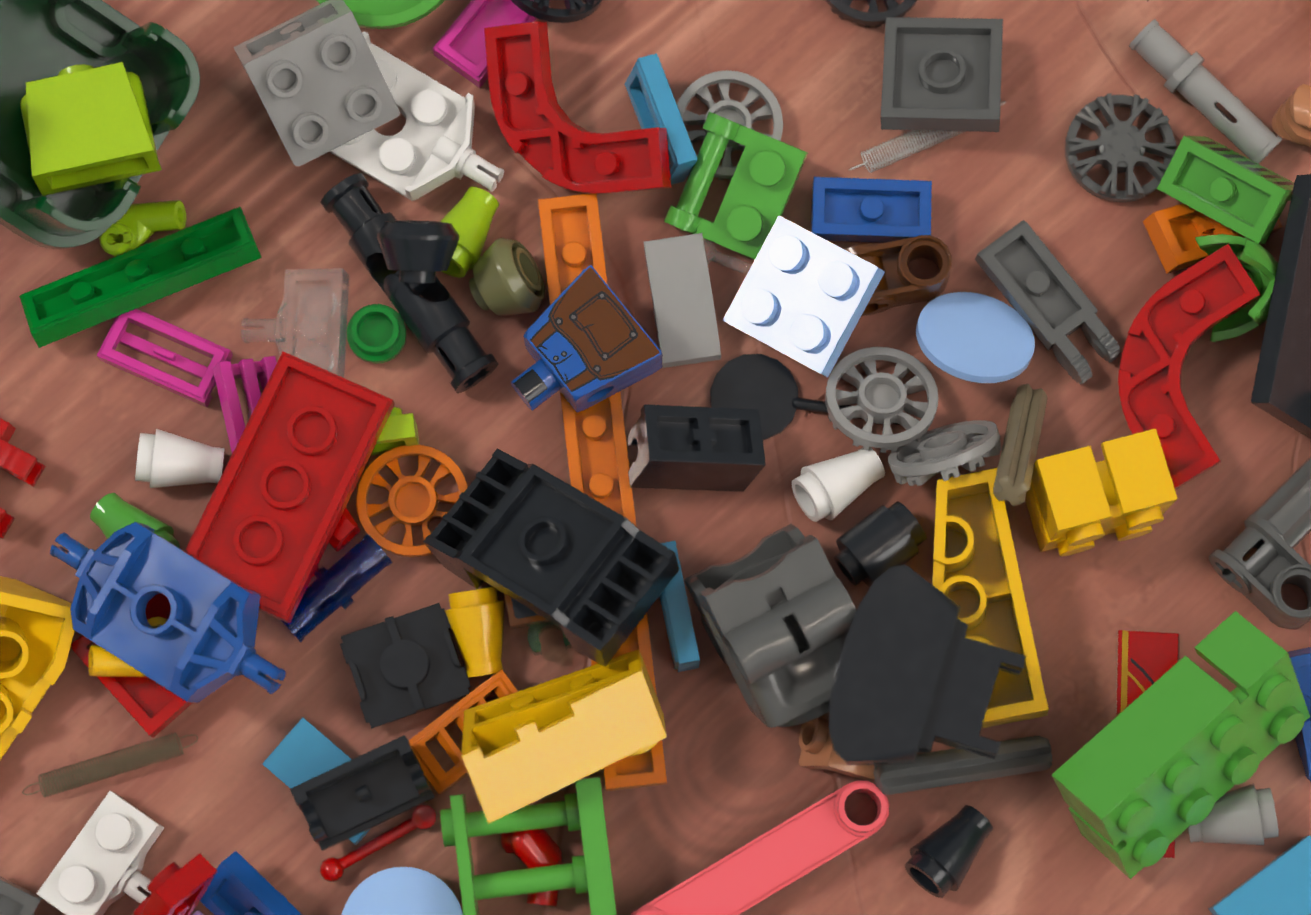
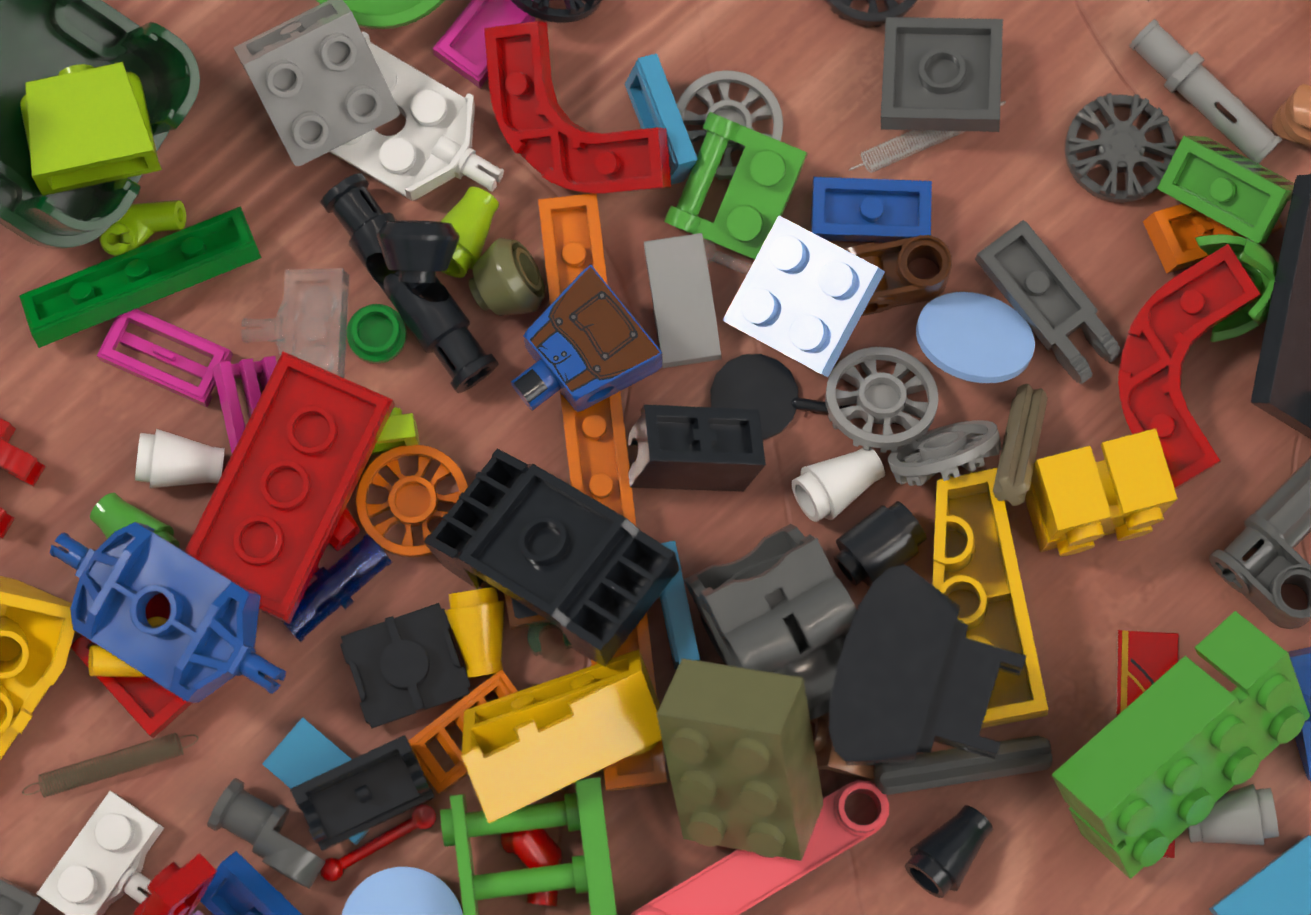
(260, 826): none -> dark grey connector
(741, 758): none -> olive brick

